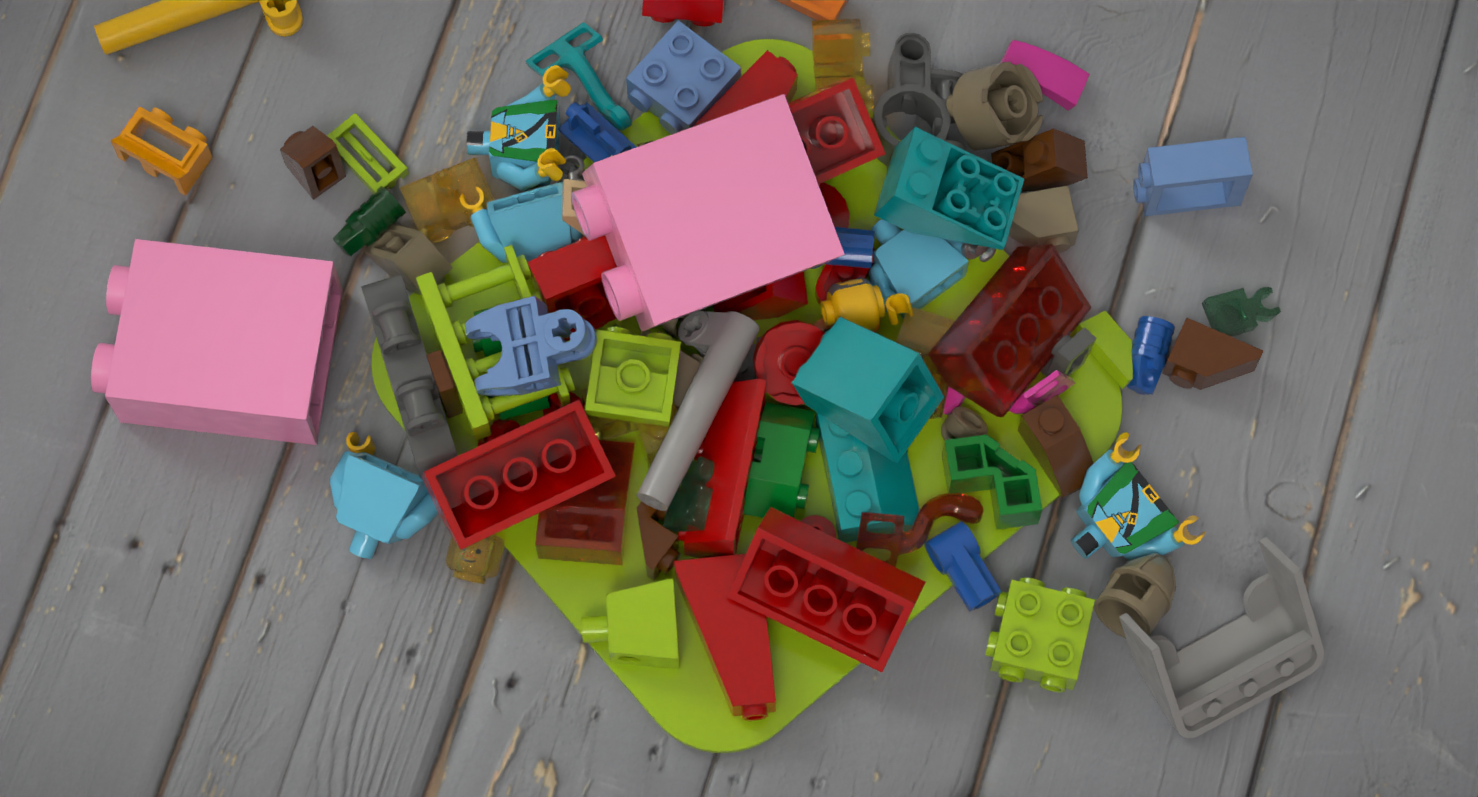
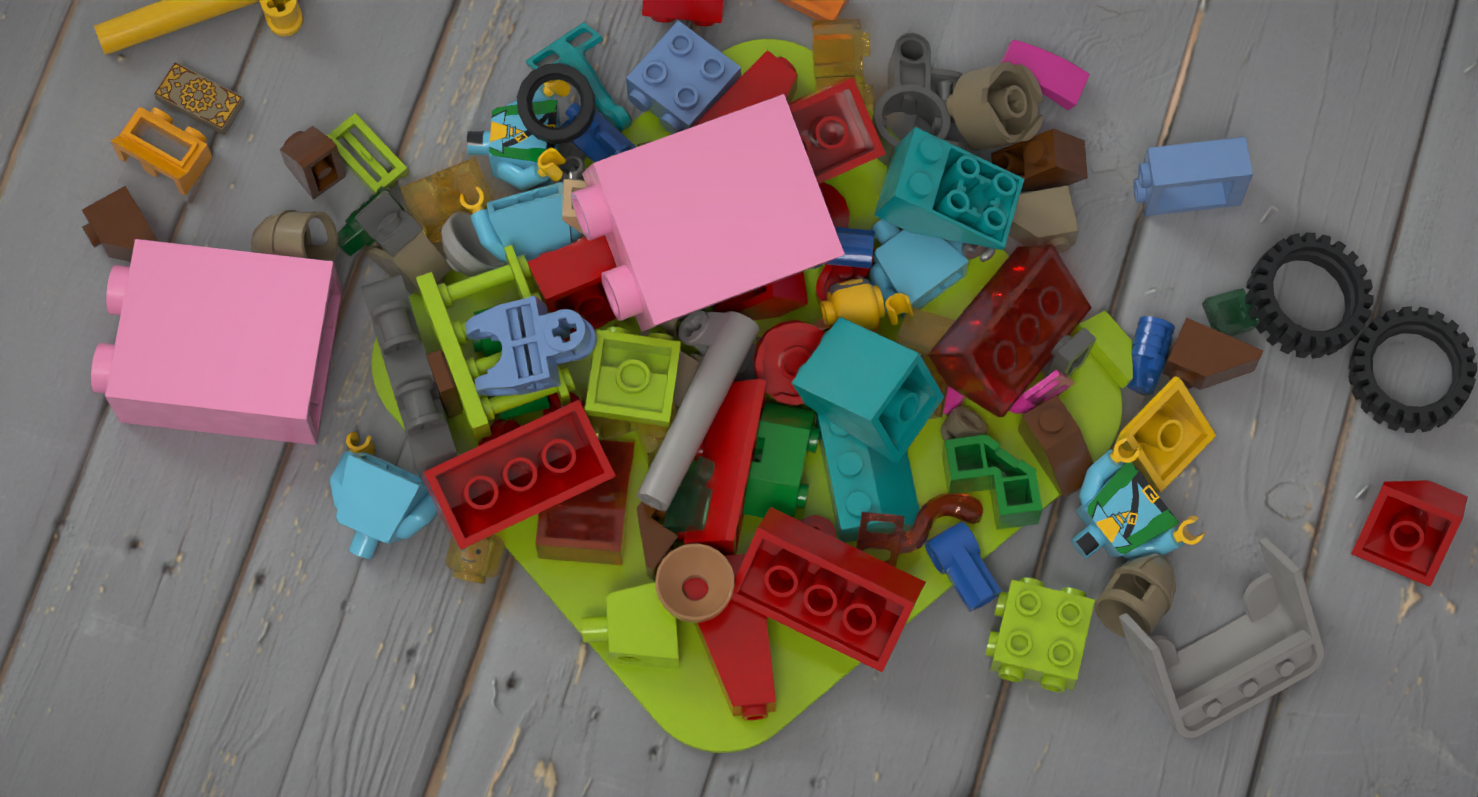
(116, 224): none -> reddish brown slope
(199, 98): none -> tile
(290, 235): none -> dark tan helmet
(388, 223): none -> dark grey bracket
(463, 247): none -> light grey piece
(556, 72): none -> black tyre
(694, 562): none -> medium nougat piece
(1169, 434): none -> yellow slope
(1339, 266): none -> black tyre
(1411, 528): none -> red slope
(1432, 328): none -> black tyre

